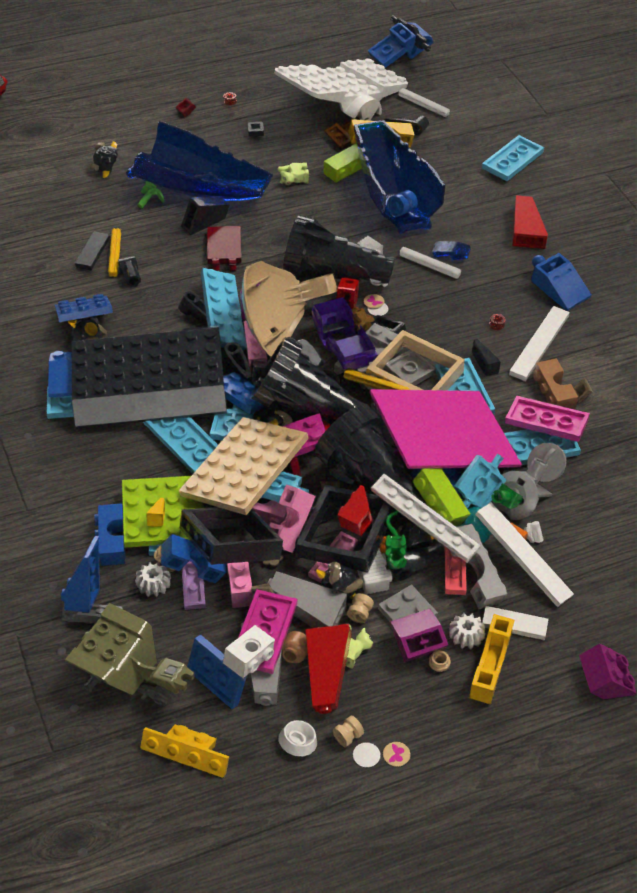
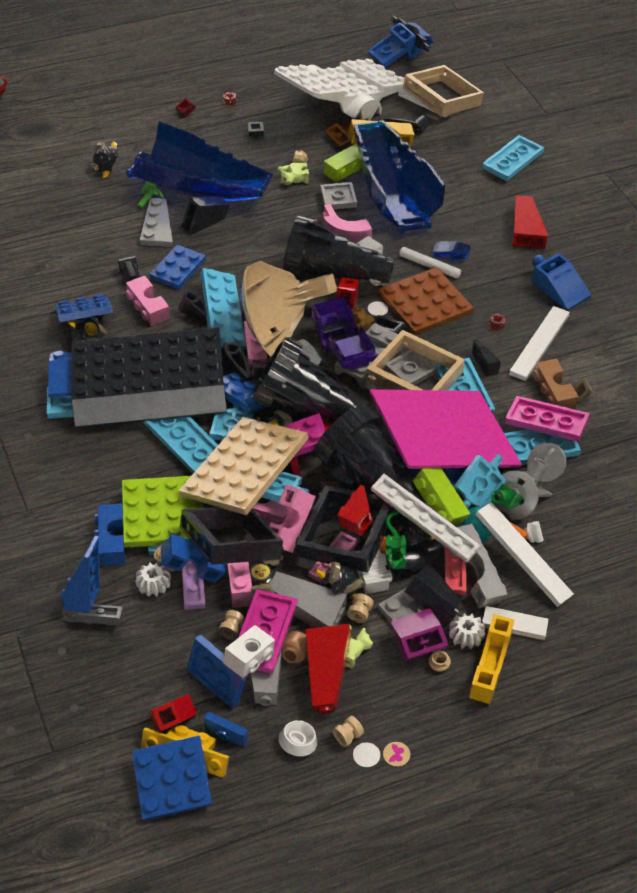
(92, 250): tile -> none
(114, 252): yellow axle -> none
(124, 656): olive piece -> none
(152, 309): none -> bright pink arch
(156, 226): none -> light grey wing
(156, 514): yellow slope -> none
(172, 713): none -> red slope
(172, 778): none -> blue plate
(177, 267): none -> blue plate
(224, 246): tile -> none
(225, 729): none -> blue plate
(231, 626): none -> tan wheel
(260, 573): none -> tile
(300, 157): none -> tan plate
(339, 195): none -> light grey plate
(351, 230): none -> bright pink arch
(371, 381): yellow axle -> none
(374, 301): tan sticker -> none
(402, 203): blue wheel -> none
(416, 83): none -> tan window
(425, 301): none -> dark orange plate
(434, 593): none -> black slope
(607, 673): magenta slope -> none

